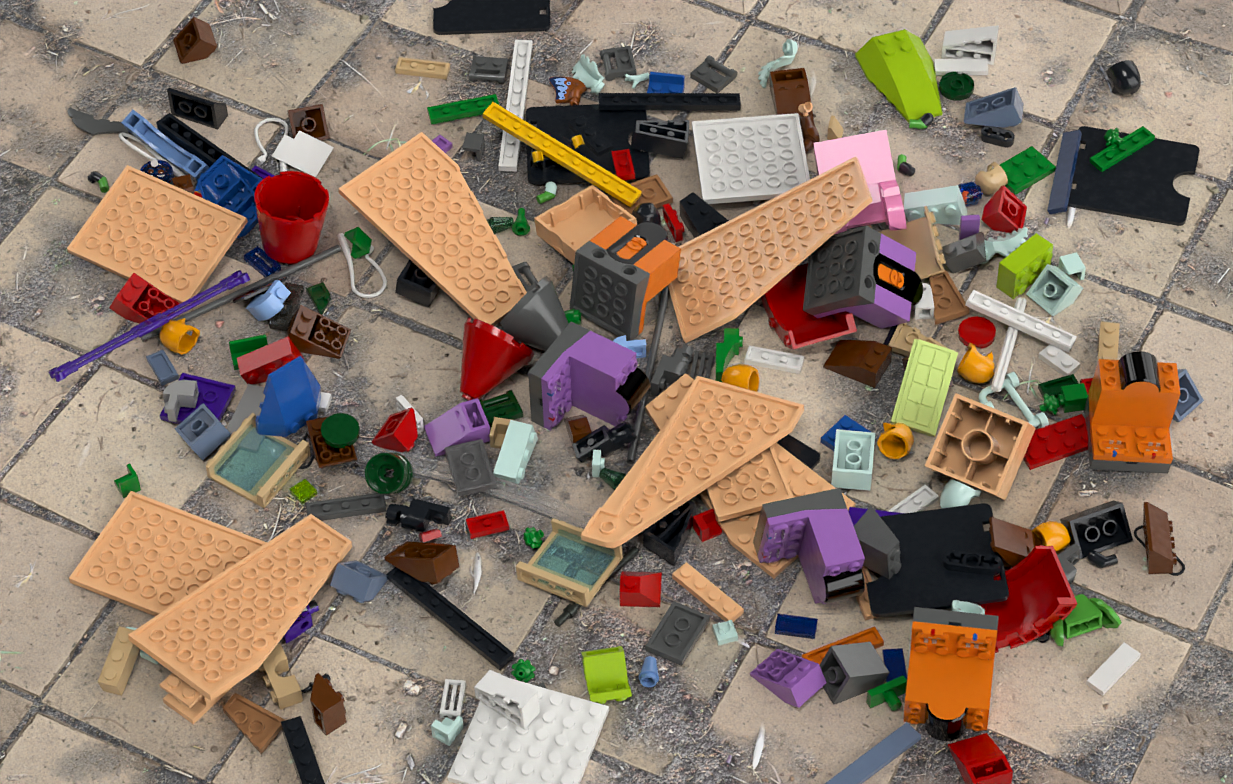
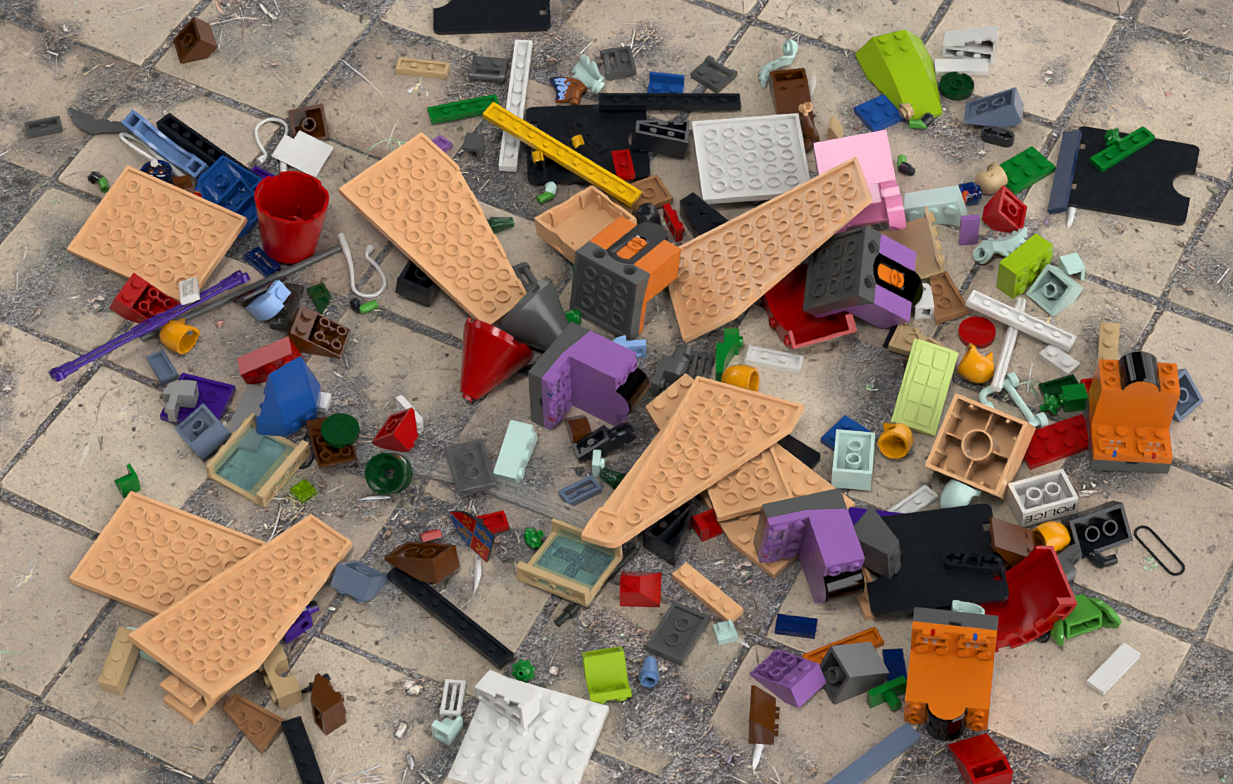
(43, 127): none -> dark grey tile
(189, 290): none -> white tile
(197, 108): black slope -> none
(244, 346): green panel -> none
(347, 506): dark grey tile -> none
(360, 241): green panel -> none
(363, 308): none -> arm
(417, 514): black plate -> none
(457, 426): medium lavender slope -> none
(474, 533): none -> shield
(498, 432): tan panel -> none
(507, 409): dark green plate -> none
(521, 224): green cone -> none
(582, 493): none -> sand blue tile
(637, 78): light aqua bar -> none
(649, 372): dark grey piece -> none
(762, 717): none -> reddish brown slope
(860, 360): reddish brown slope -> none
(878, 113): none -> blue plate
(906, 111): none -> tan plate
(965, 252): dark grey slope -> none
(1042, 498): none -> white brick
(1124, 77): black piece -> none
(1158, 540): reddish brown slope -> none

